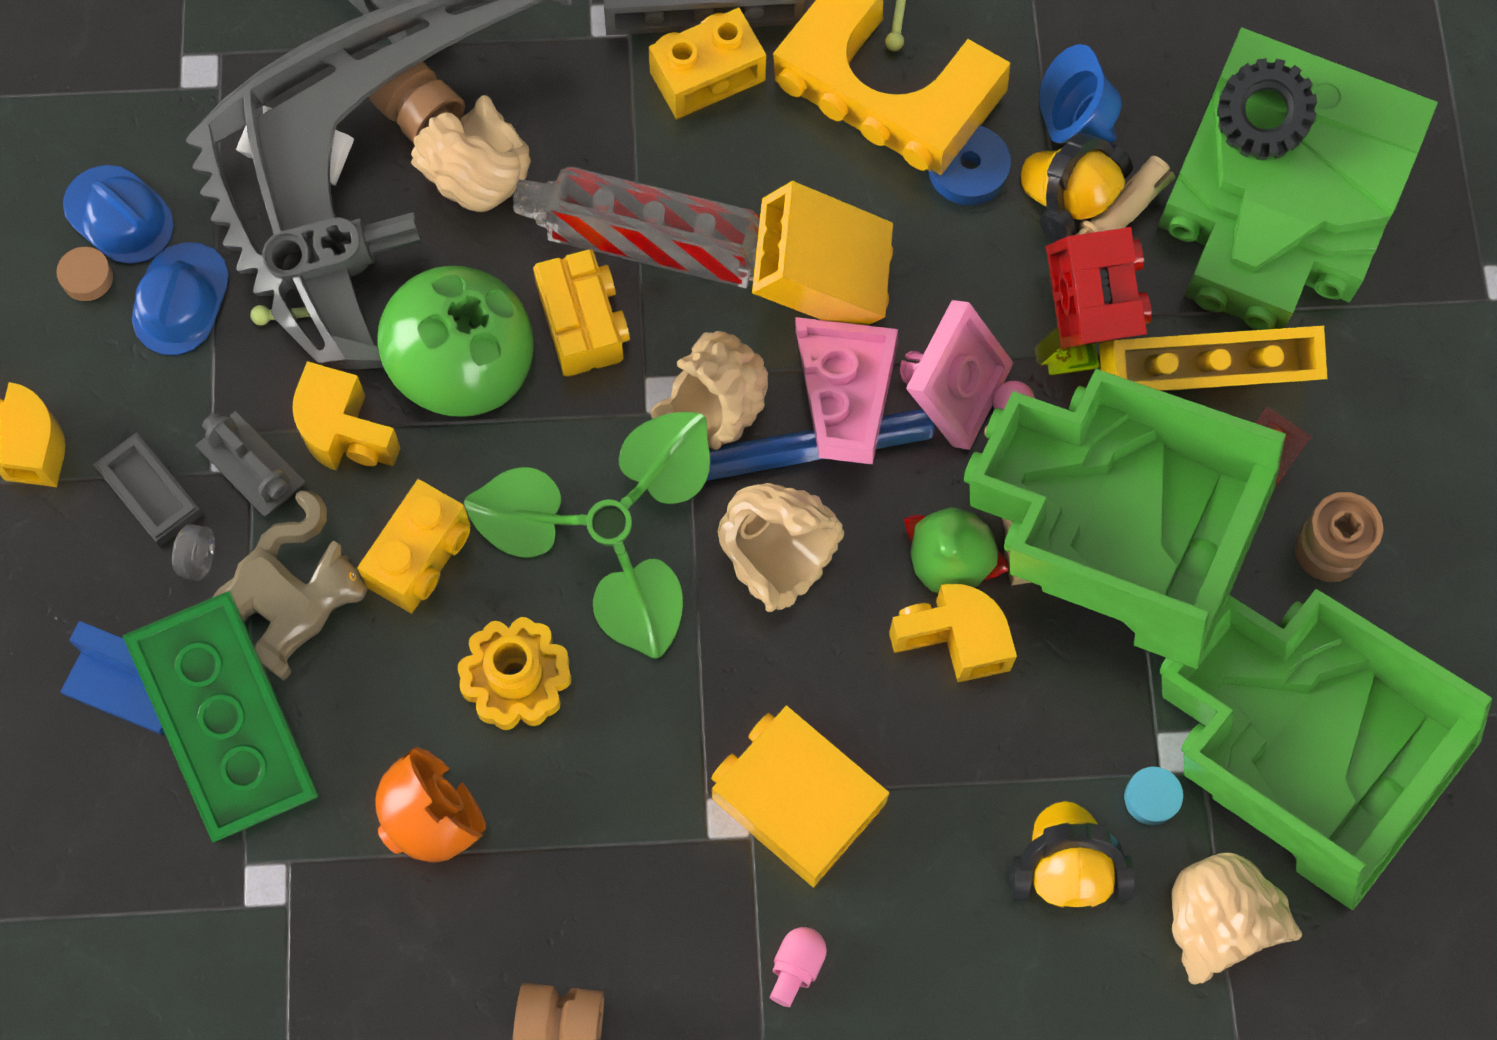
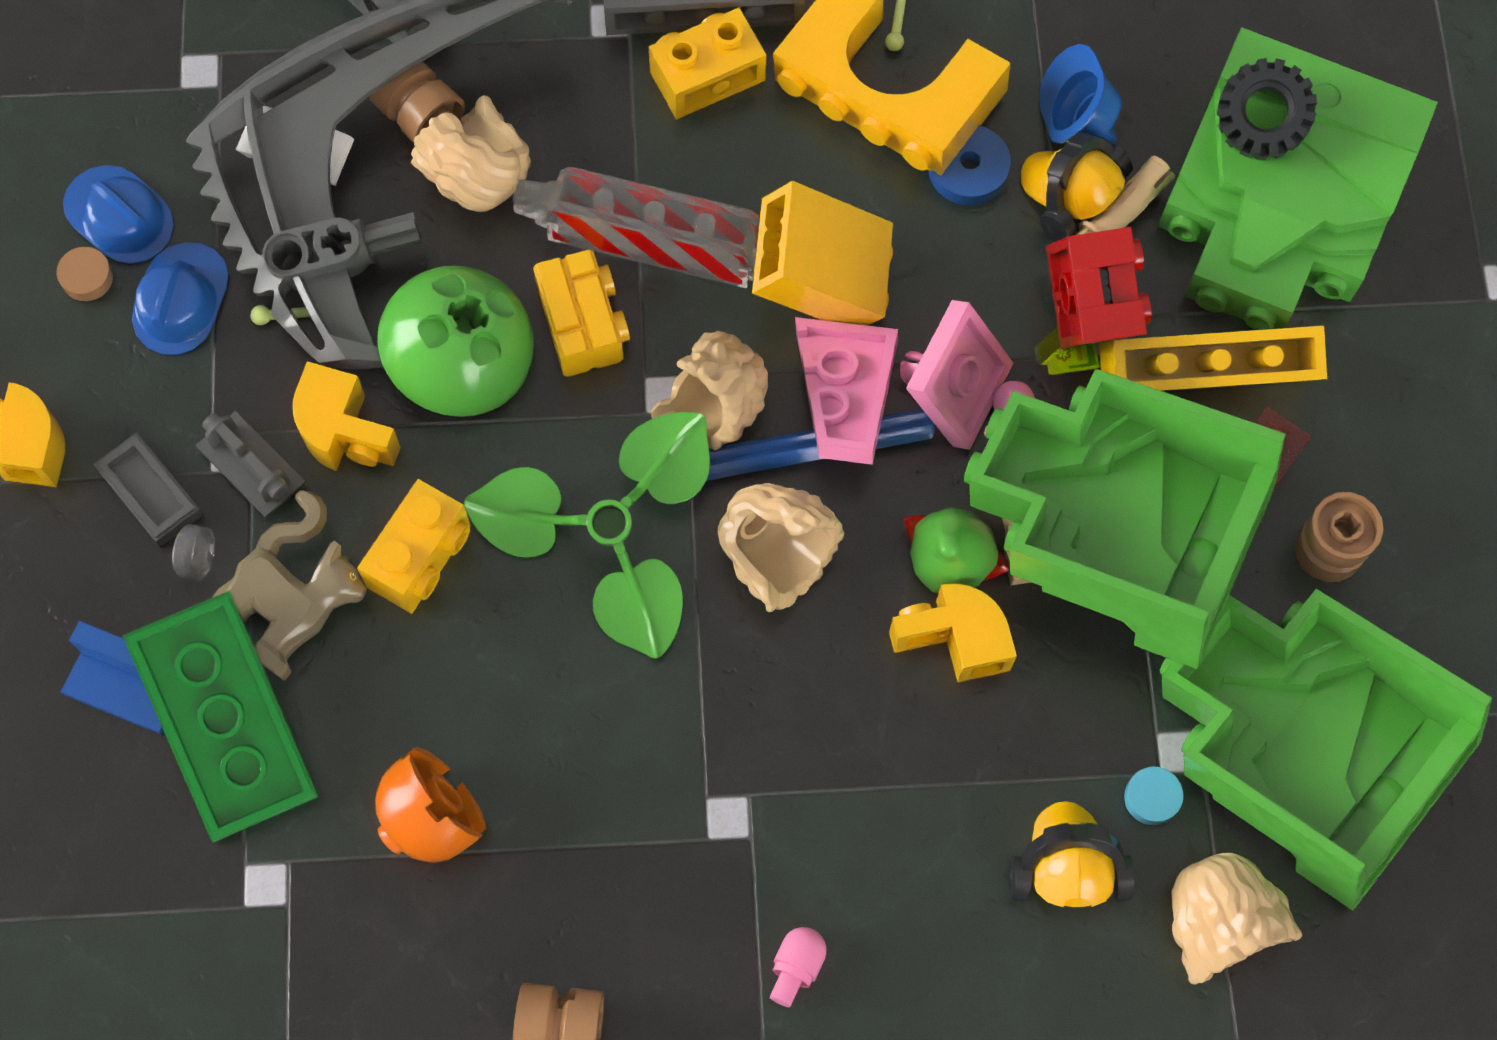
(524, 695): yellow plant -> none
(797, 794): yellow brick -> none

